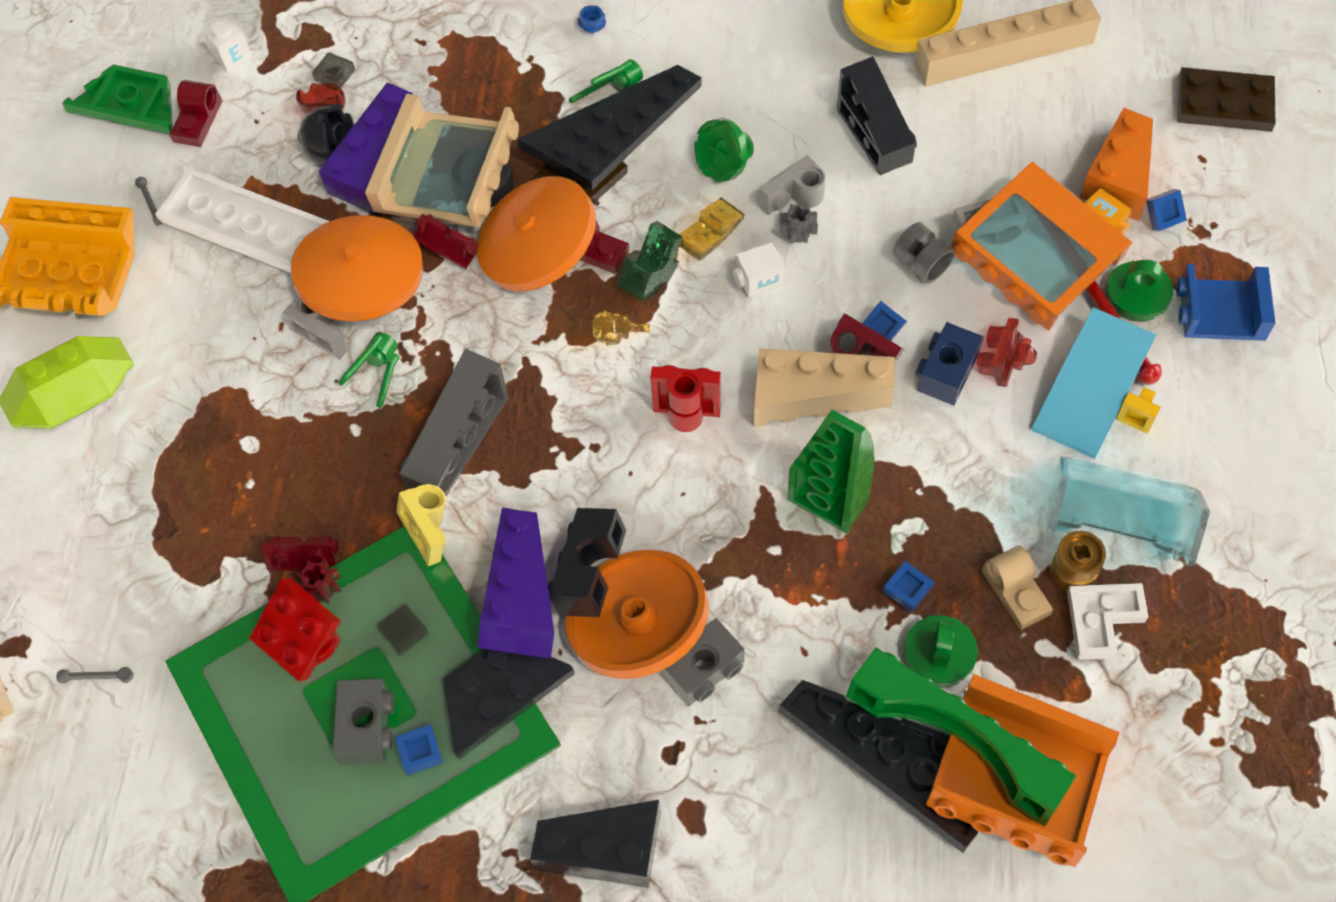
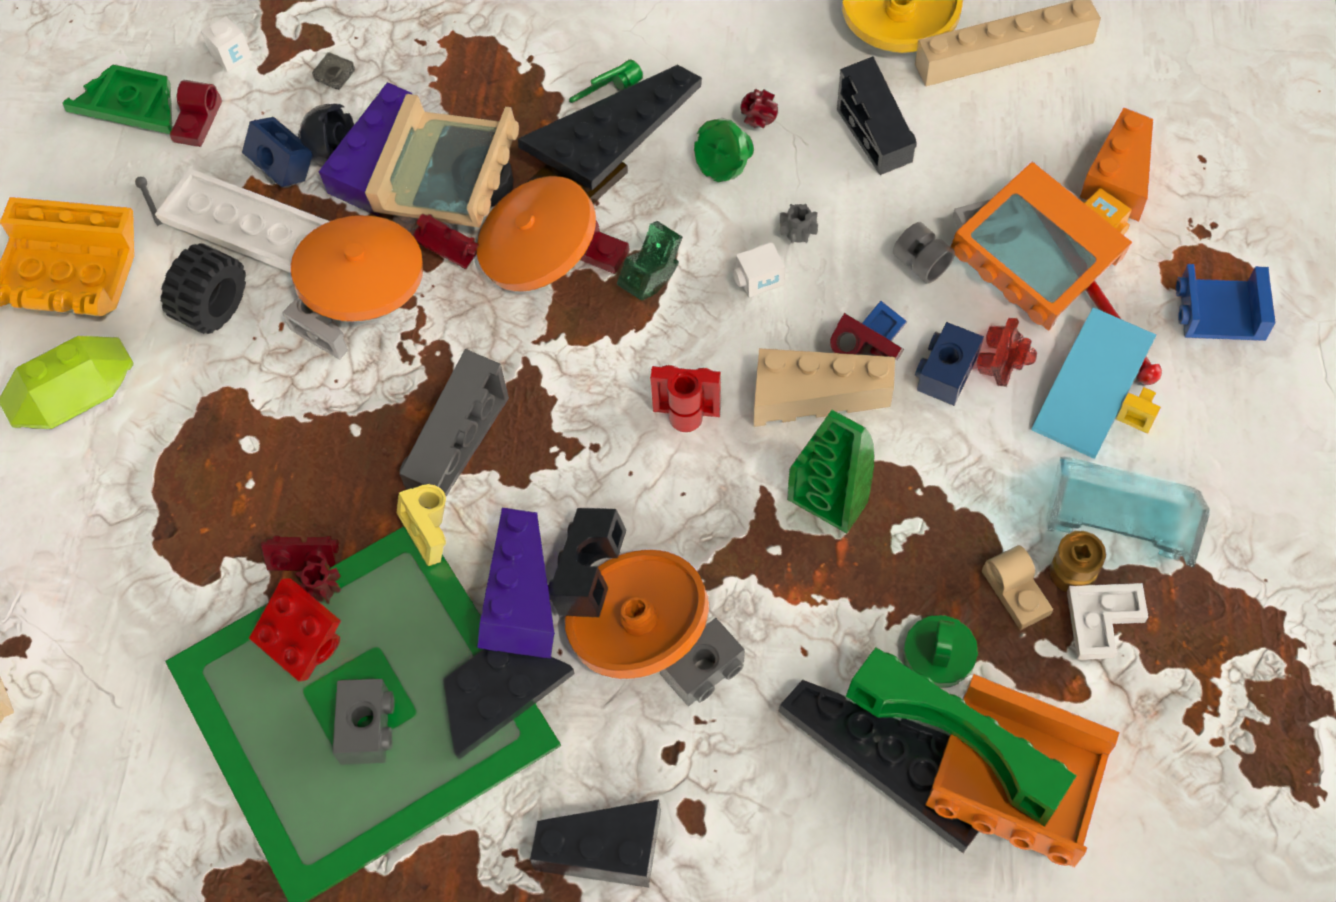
(124, 675): dark grey hinge -> none
(203, 288): none -> black tyre
(277, 151): none -> dark blue brick
(320, 94): clear red hair -> none
(378, 352): green plant -> none
(402, 629): clear smoke plate -> none
(419, 750): blue plate -> none
(591, 19): blue plate -> none
(614, 327): clear yellow piece -> none
(713, 227): clear yellow slope -> none
(759, 108): none -> dark red gear
(801, 182): light grey plate -> none
(908, 587): blue plate -> none
(1139, 290): green tile -> none
(1166, 210): blue plate -> none
(1226, 99): dark brown plate -> none

